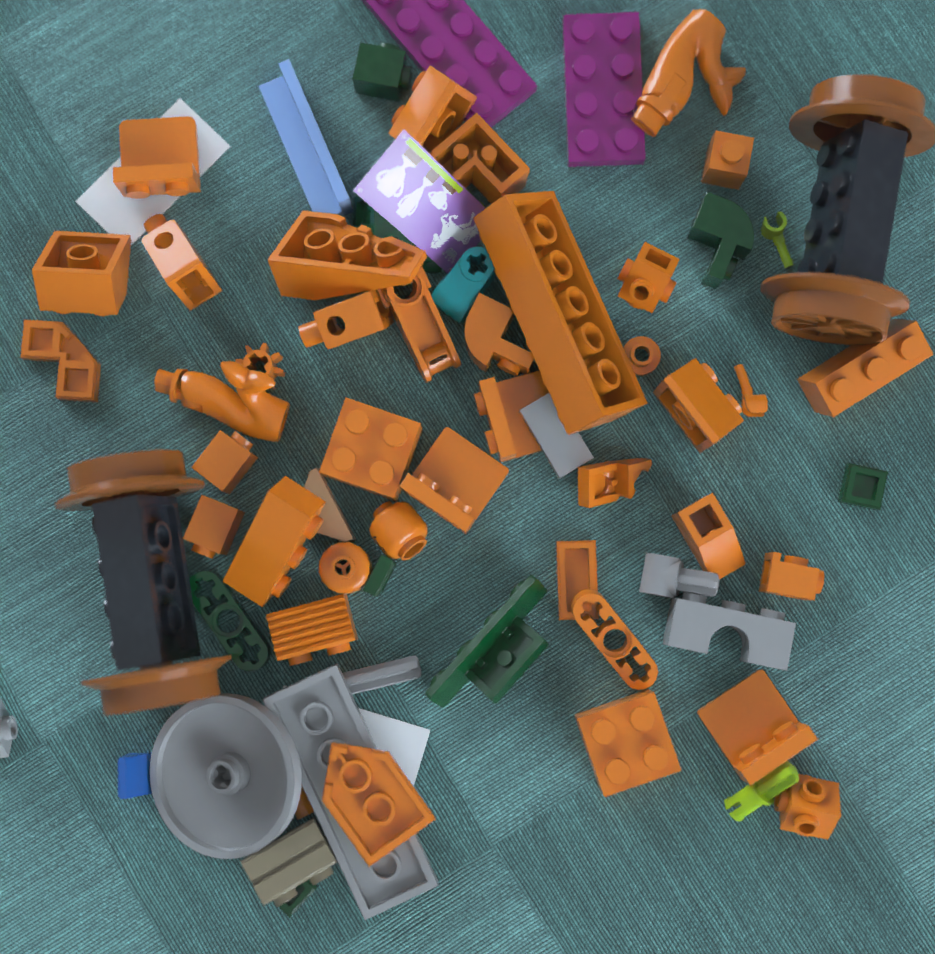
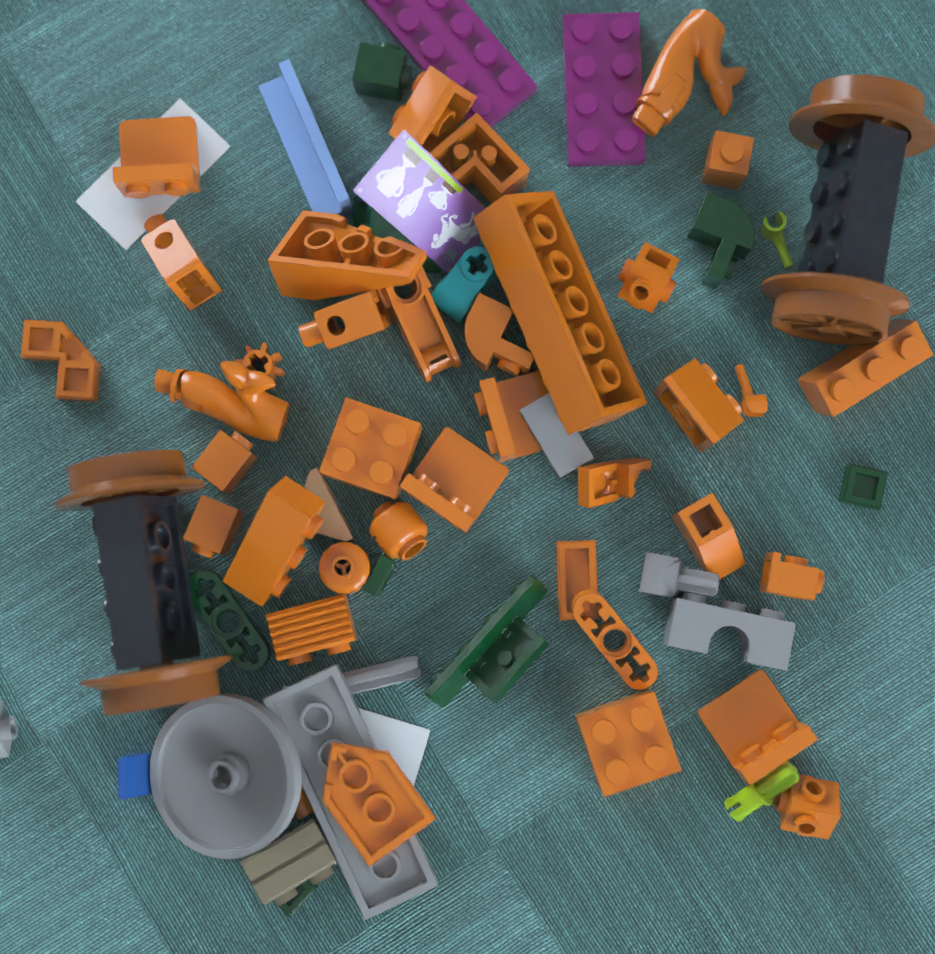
(83, 273): orange slope -> none
(650, 346): orange plate -> none

